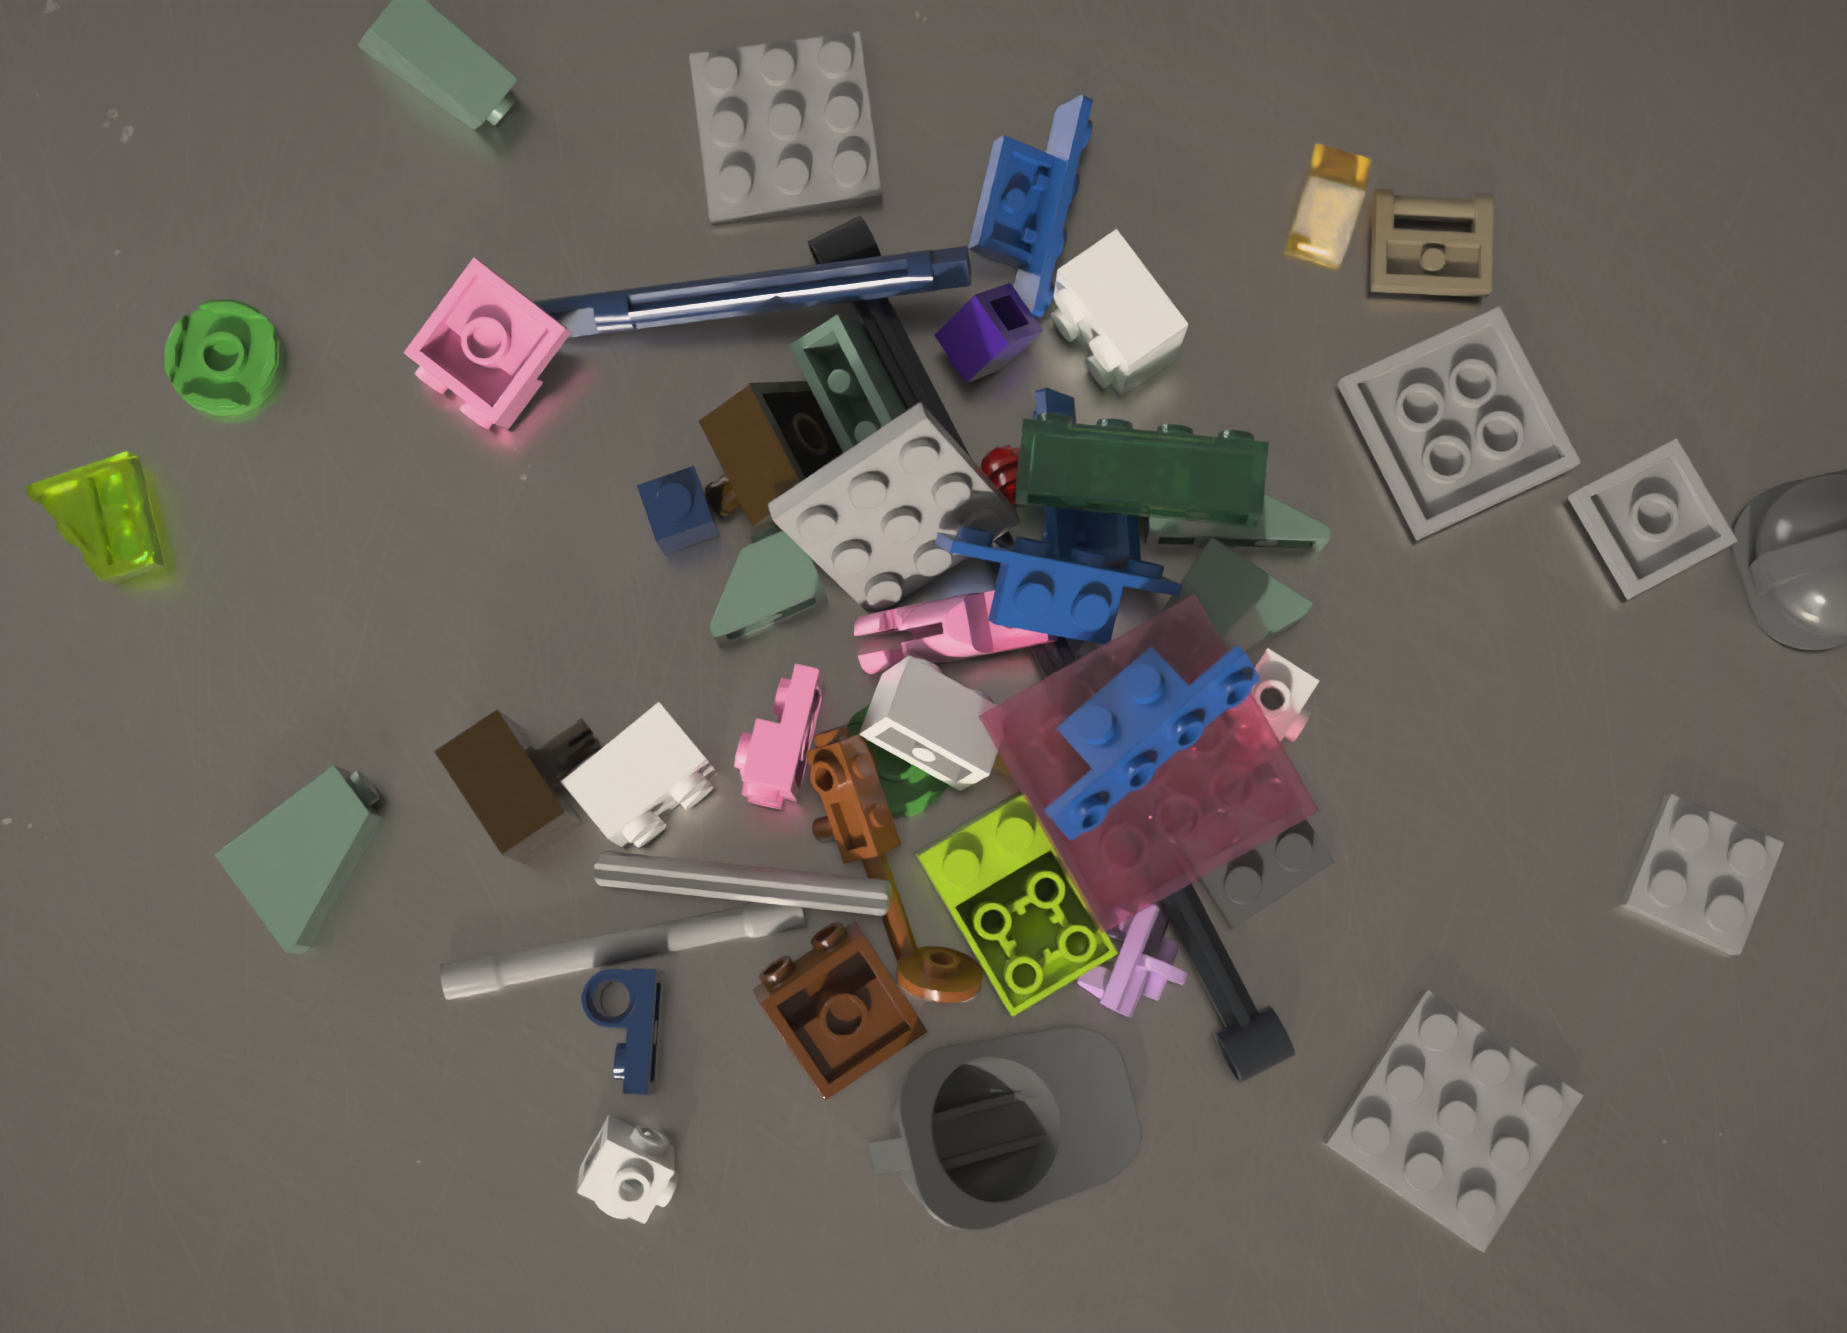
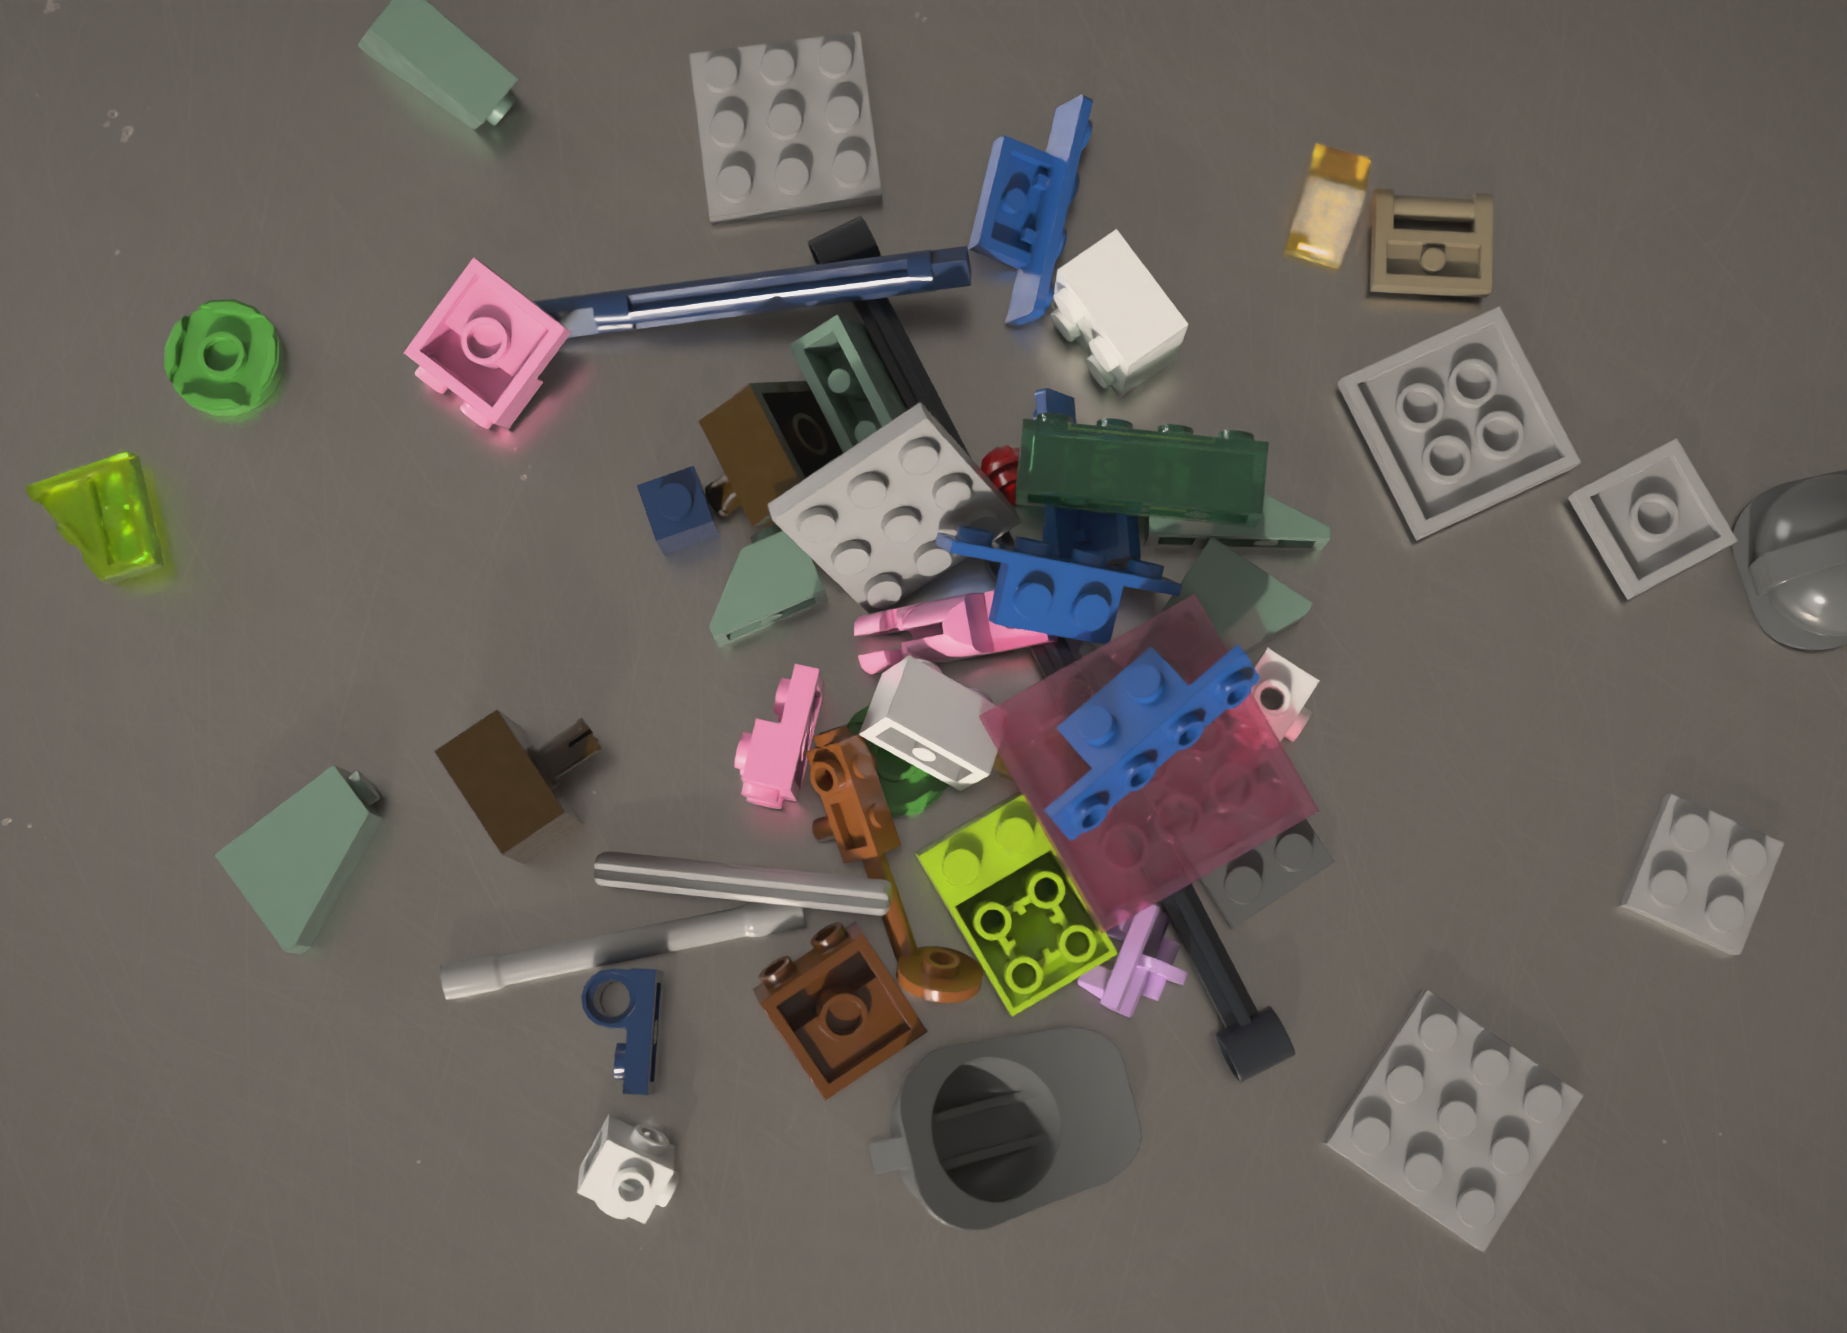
(641, 779): white brick -> none
(988, 332): dark purple brick -> none

